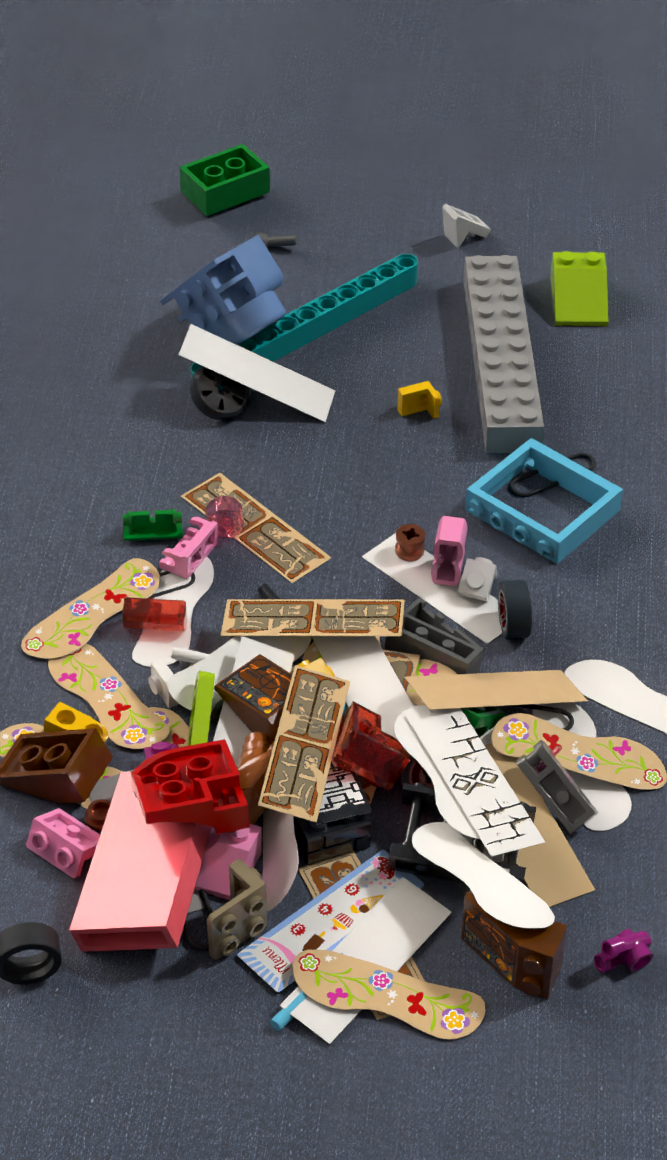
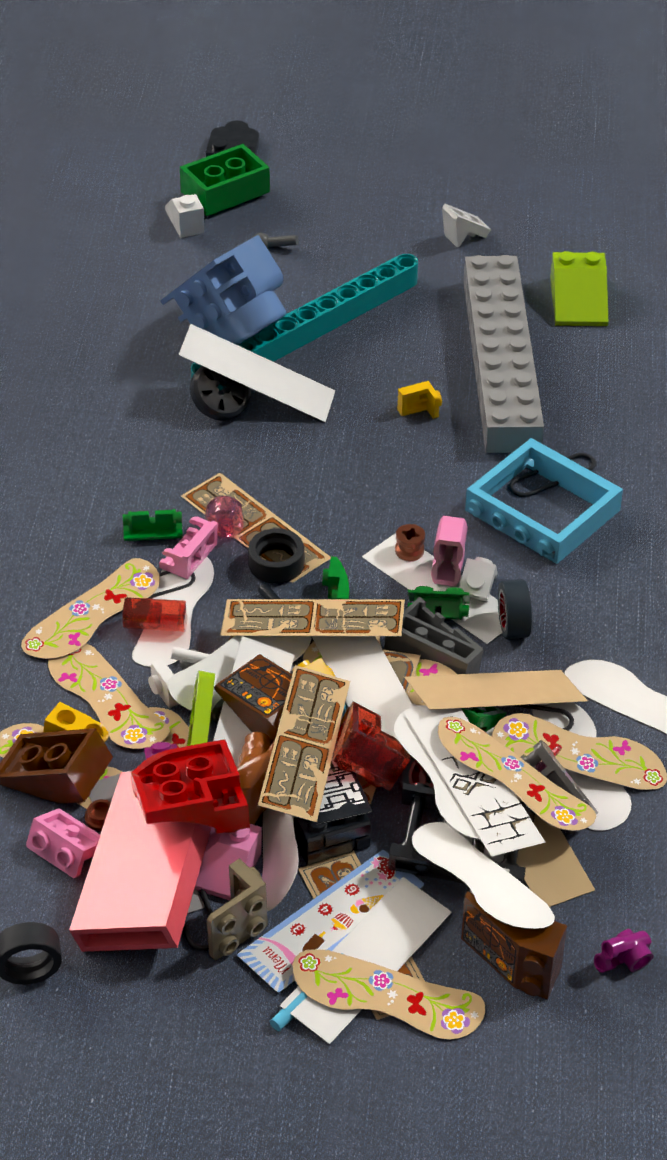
(186, 215): none -> white slope
(232, 135): none -> black plate
(276, 571): none -> black tyre
(336, 580): none -> green slope
(449, 601): none -> green hinge
(485, 754): none -> tan sticker

